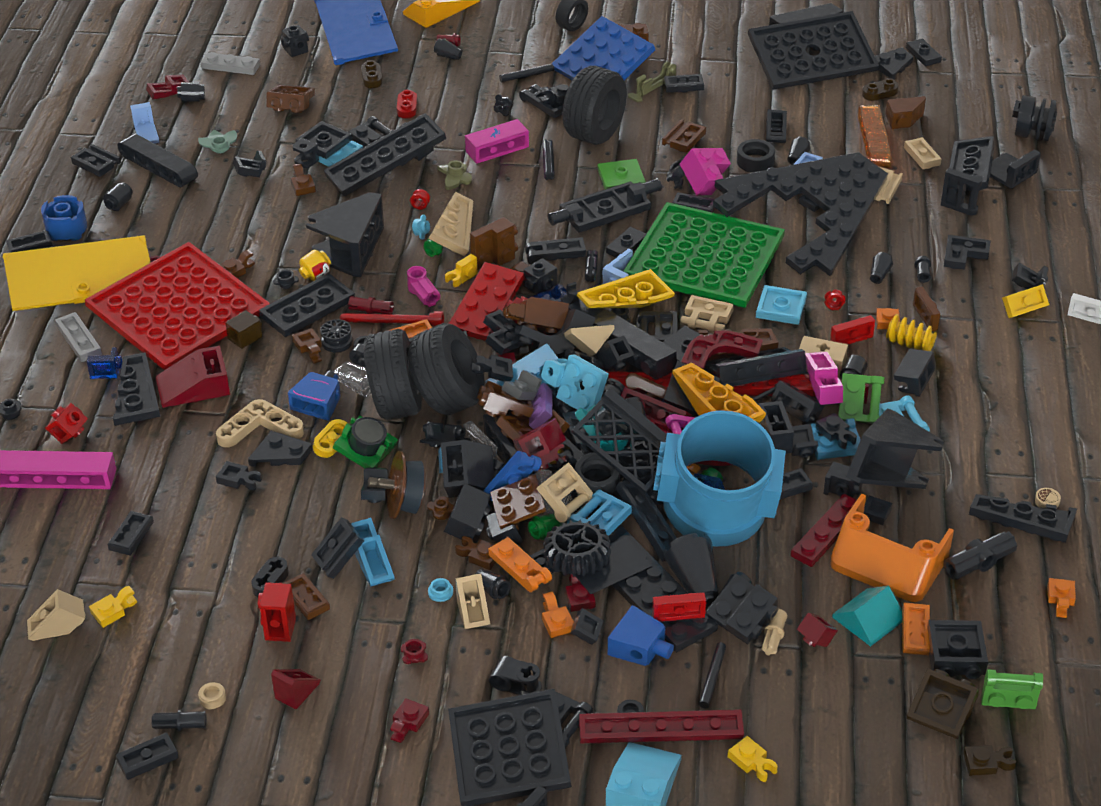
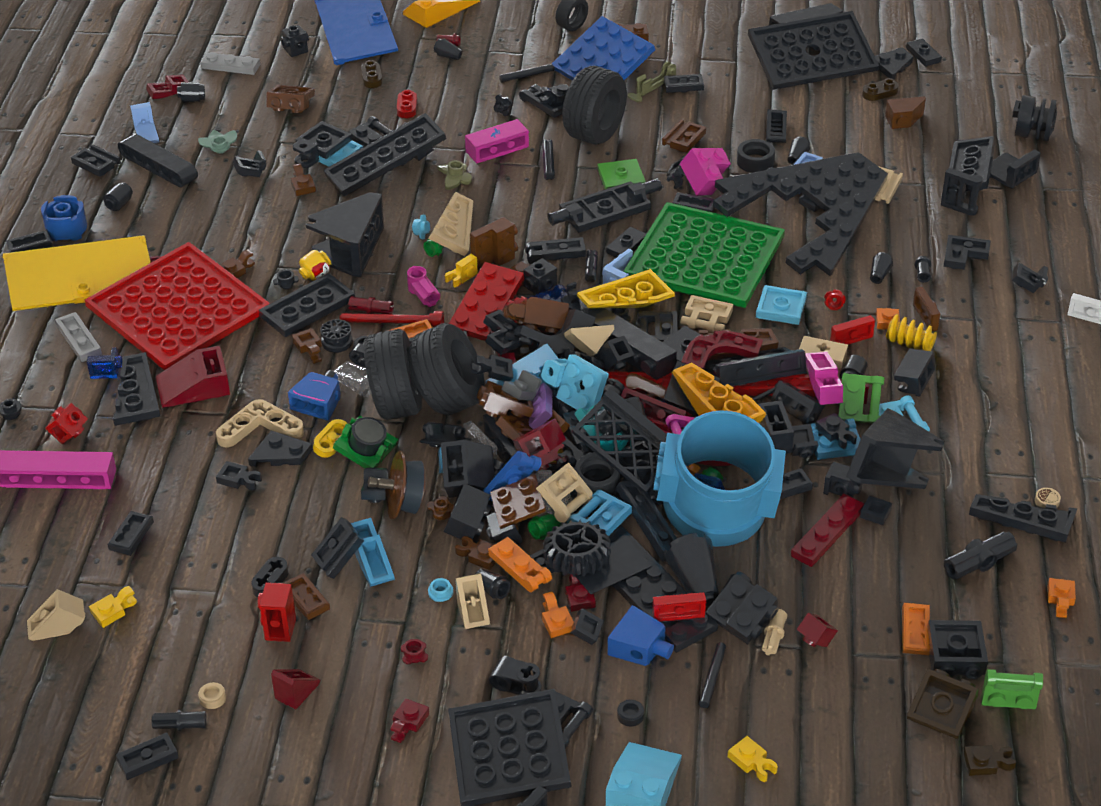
(244, 329): dark brown brick -> none
(424, 195): red bush -> none
(661, 726): dark red plate -> none
(871, 614): teal slope -> none
(874, 135): clear orange beam -> none
(885, 562): orange windscreen -> none
(922, 153): tan plate -> none
(1025, 301): yellow plate -> none

